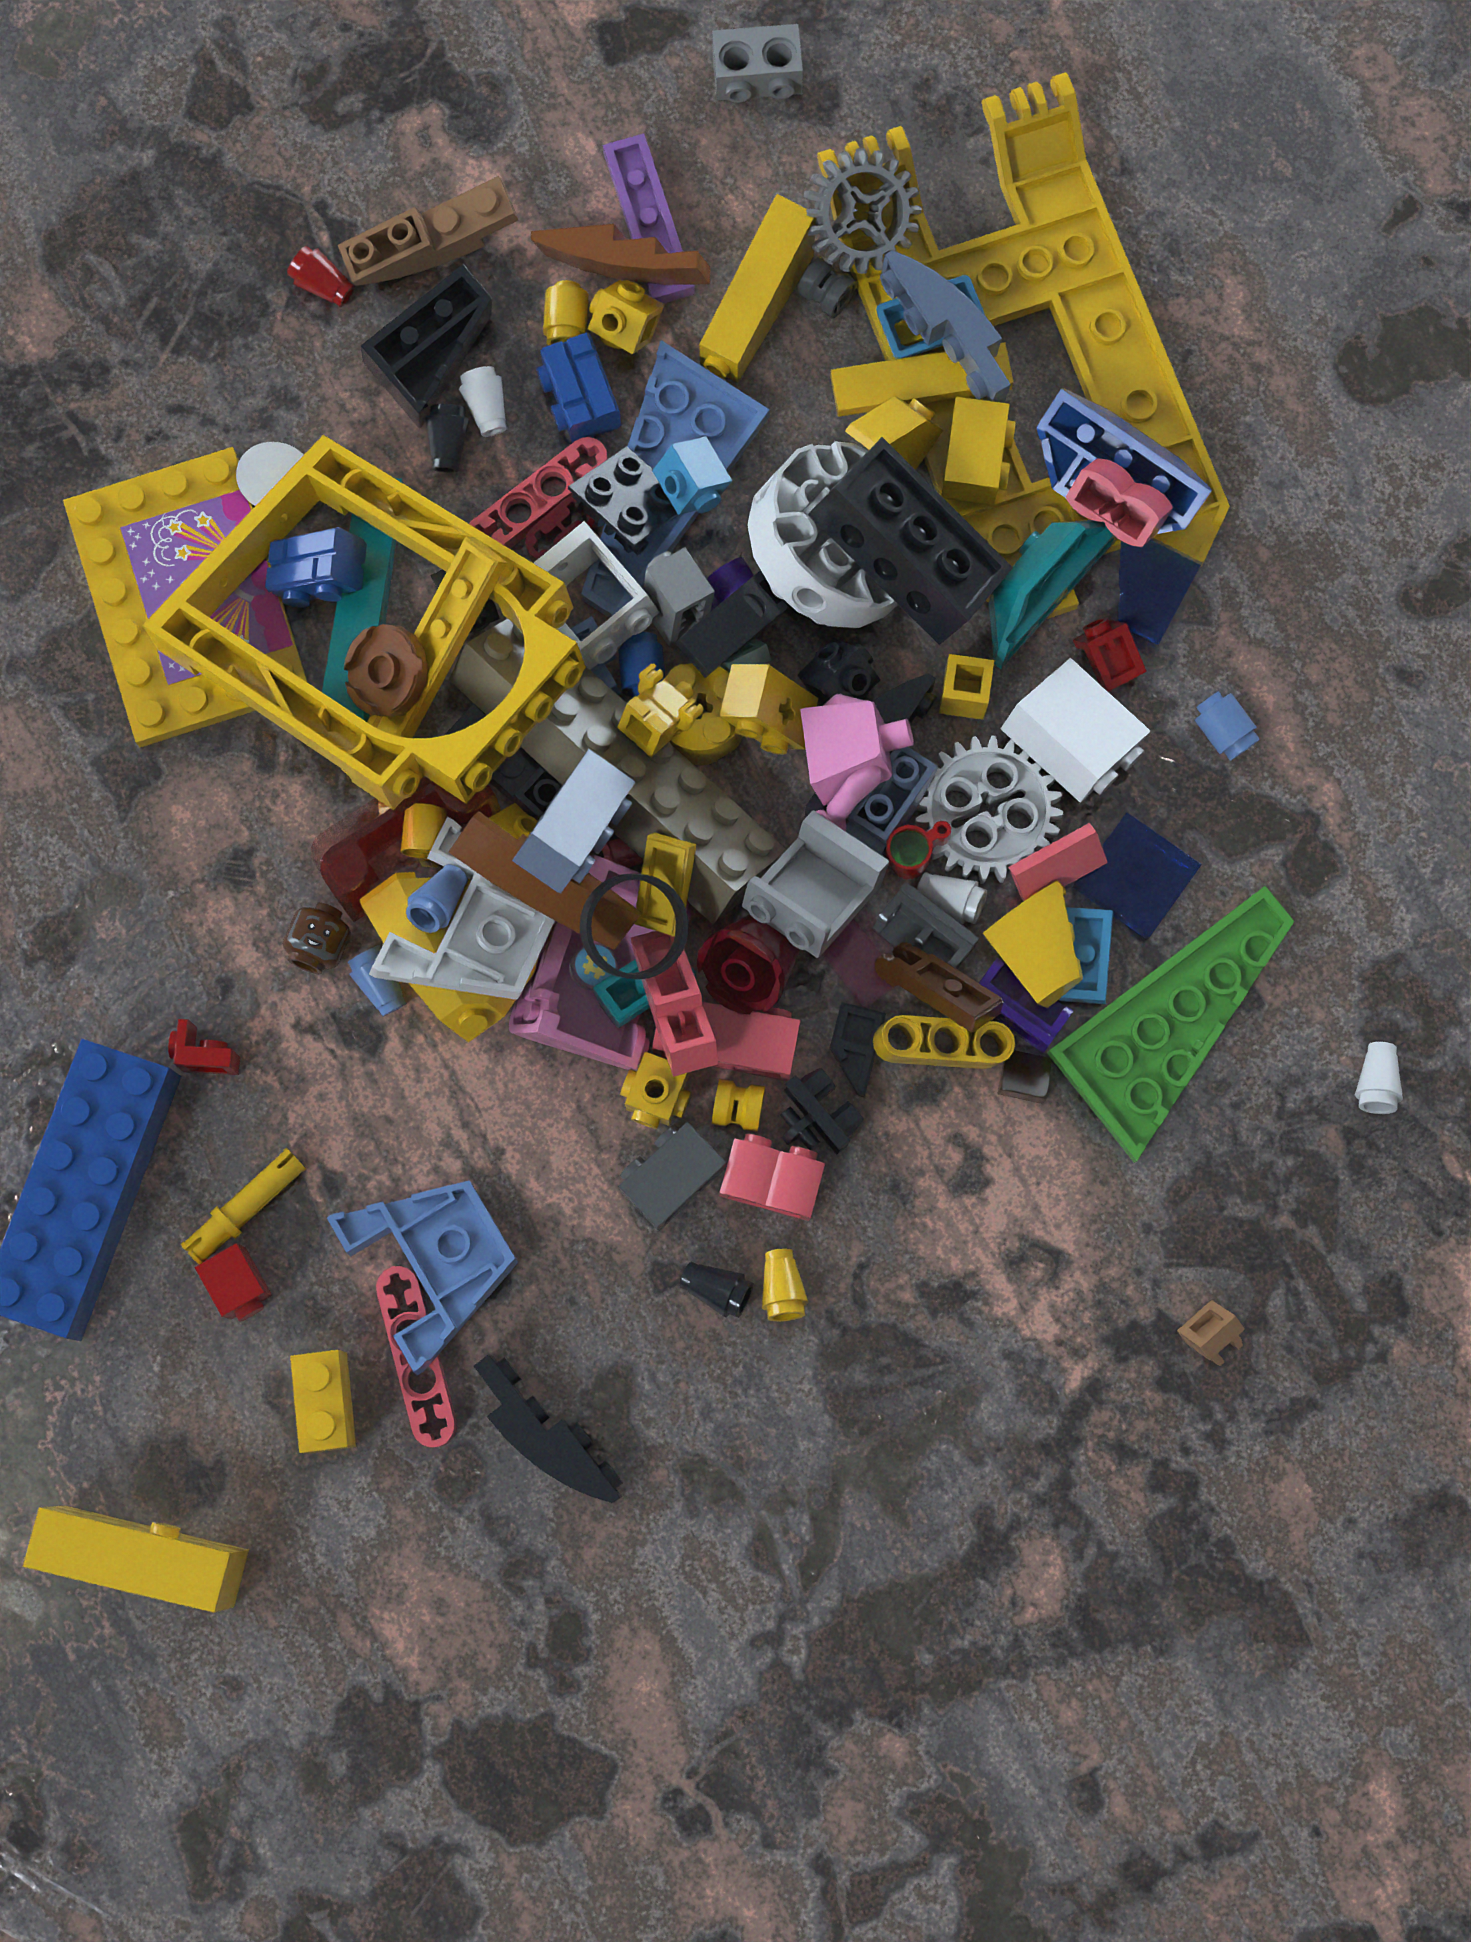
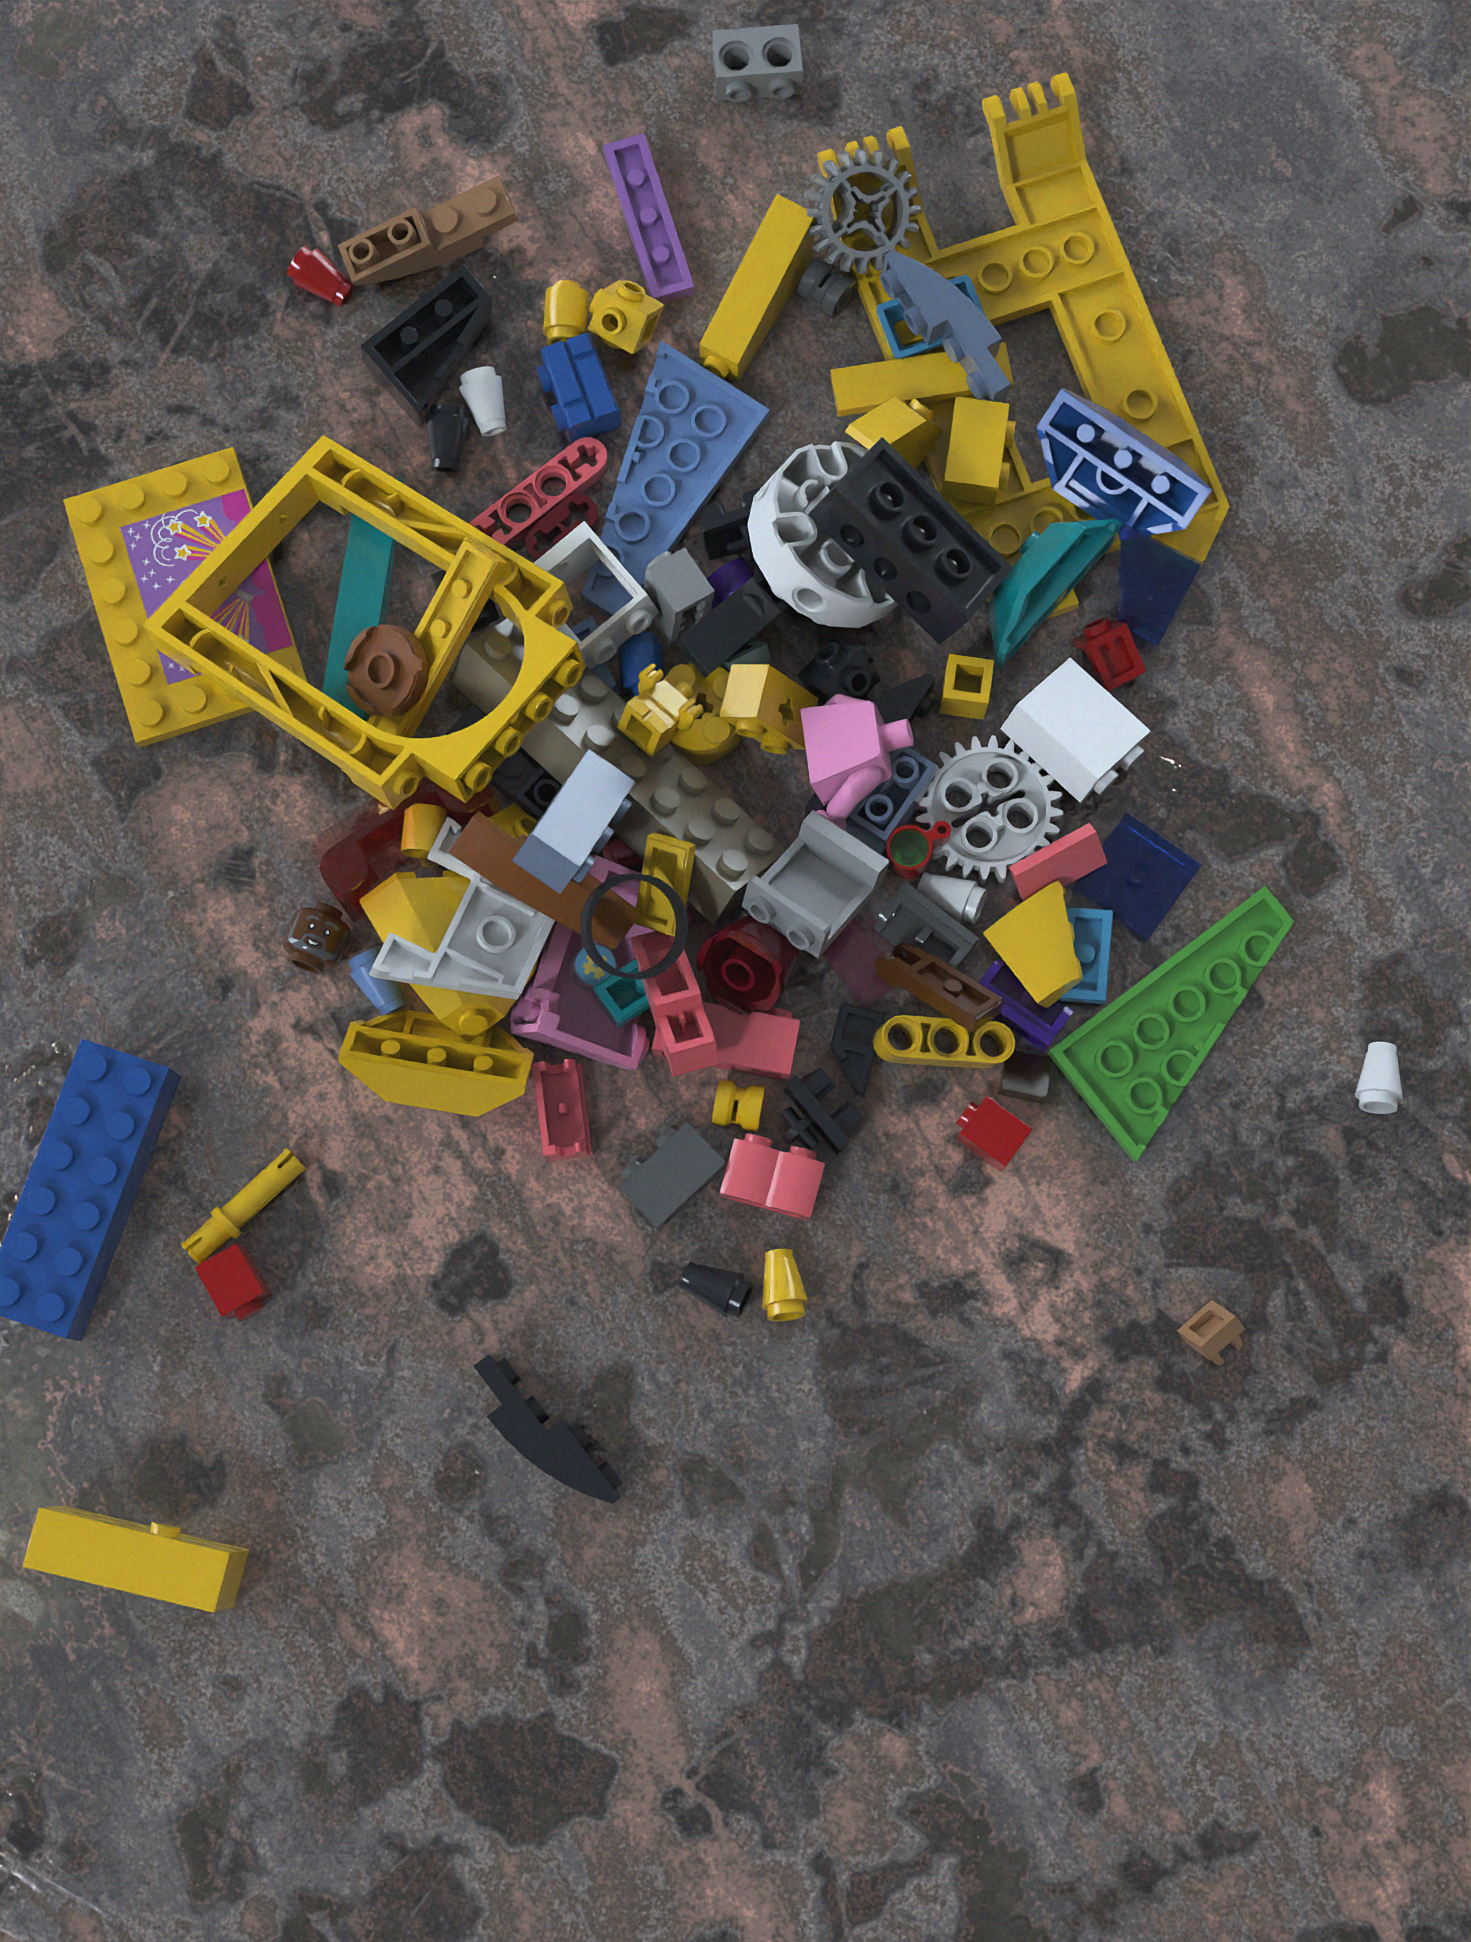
(208, 1058): red bracket -> none
(263, 468): white sticker -> none
(315, 566): blue brick -> none
(323, 1401): yellow brick -> none
(420, 1417): coral beam -> none
(427, 1065): none -> yellow wedge
(436, 900): medium blue cone -> none
(452, 1251): medium blue wing -> none
(562, 1110): none -> coral hinge
(609, 253): dark orange slope -> none
(624, 498): black hinge -> none
(655, 1074): yellow brick -> none
(692, 476): dark azure brick -> none
(727, 531): none -> black hips
(991, 1132): none -> red brick
(1111, 496): coral brick -> none
(1226, 725): medium blue brick -> none

